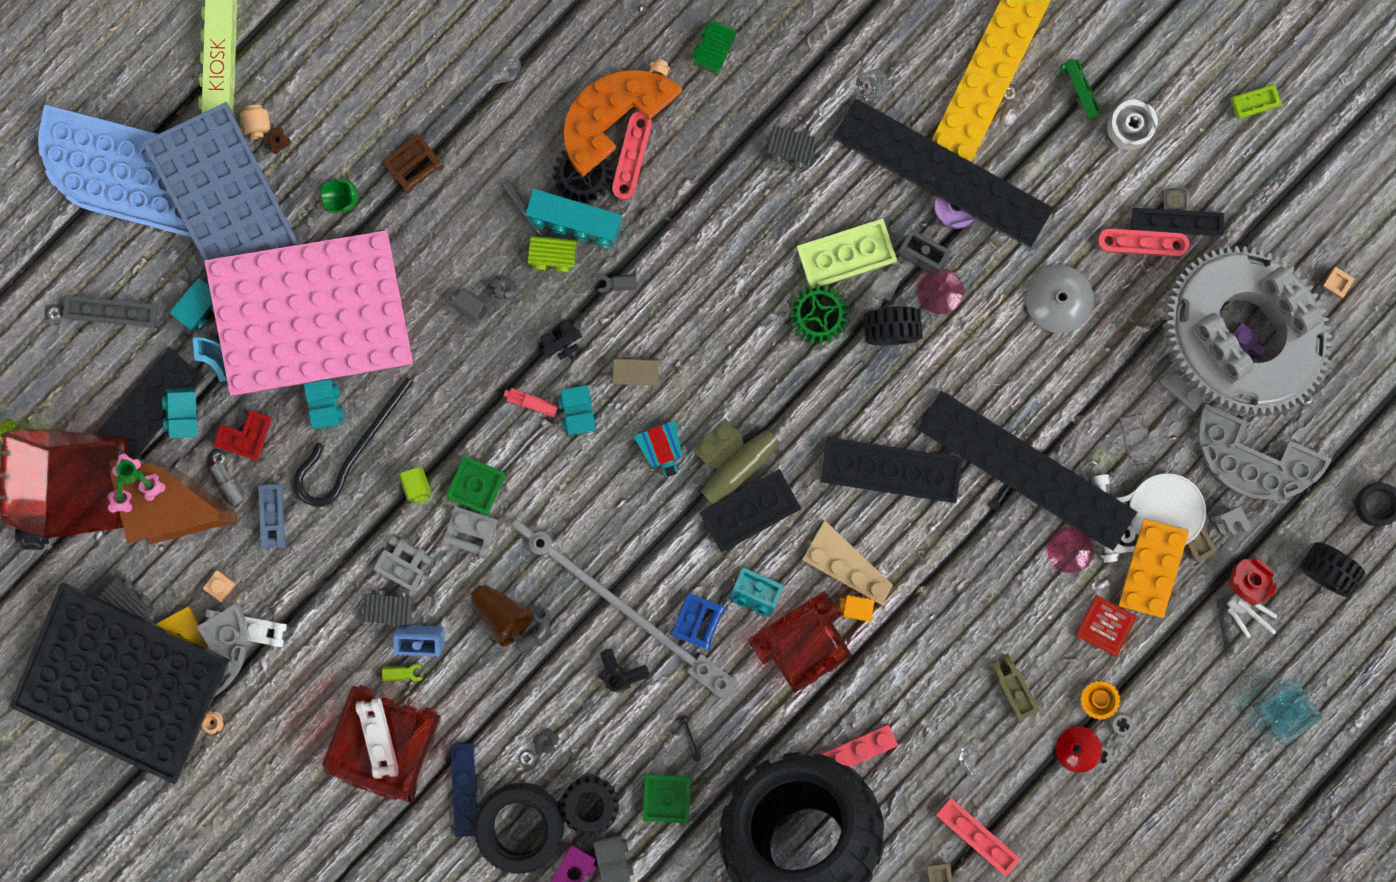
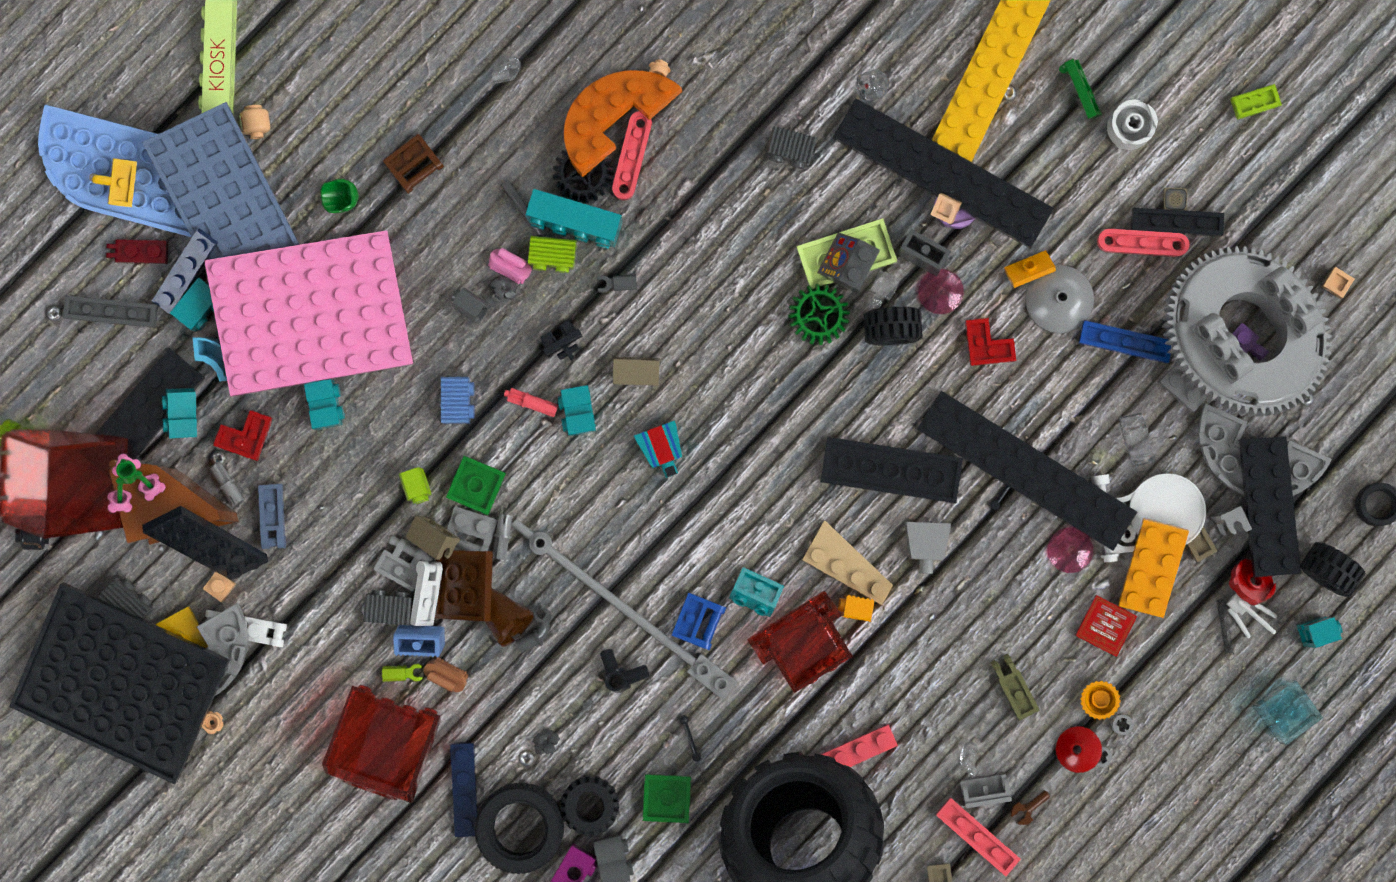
(120, 183): none -> yellow plate
(139, 251): none -> dark red hinge
(185, 270): none -> plate
(205, 543): none -> black plate
(283, 142): reddish brown plate -> none
(352, 457): black piece -> none
(377, 738): white plate -> none
(426, 593): none -> white plate
(432, 537): none -> dark tan hinge
(445, 675): none -> nougat piece
(456, 400): none -> medium blue brick
(465, 586): none -> reddish brown plate
(502, 536): none -> light grey axle
(509, 265): none -> bright pink piece
(714, 47): green brick -> none
(731, 458): olive plate -> none
(750, 510): black plate -> none
(848, 262): none -> dark grey slope
(927, 543): none -> light grey torso
(946, 208): none -> light nougat plate
(983, 350): none -> red plate
(985, 791): none -> light grey hinge
(1029, 807): none -> reddish brown bar
(1030, 269): none -> light orange plate
(1124, 341): none -> blue plate
(1269, 506): none -> black plate
(1319, 631): none -> teal brick

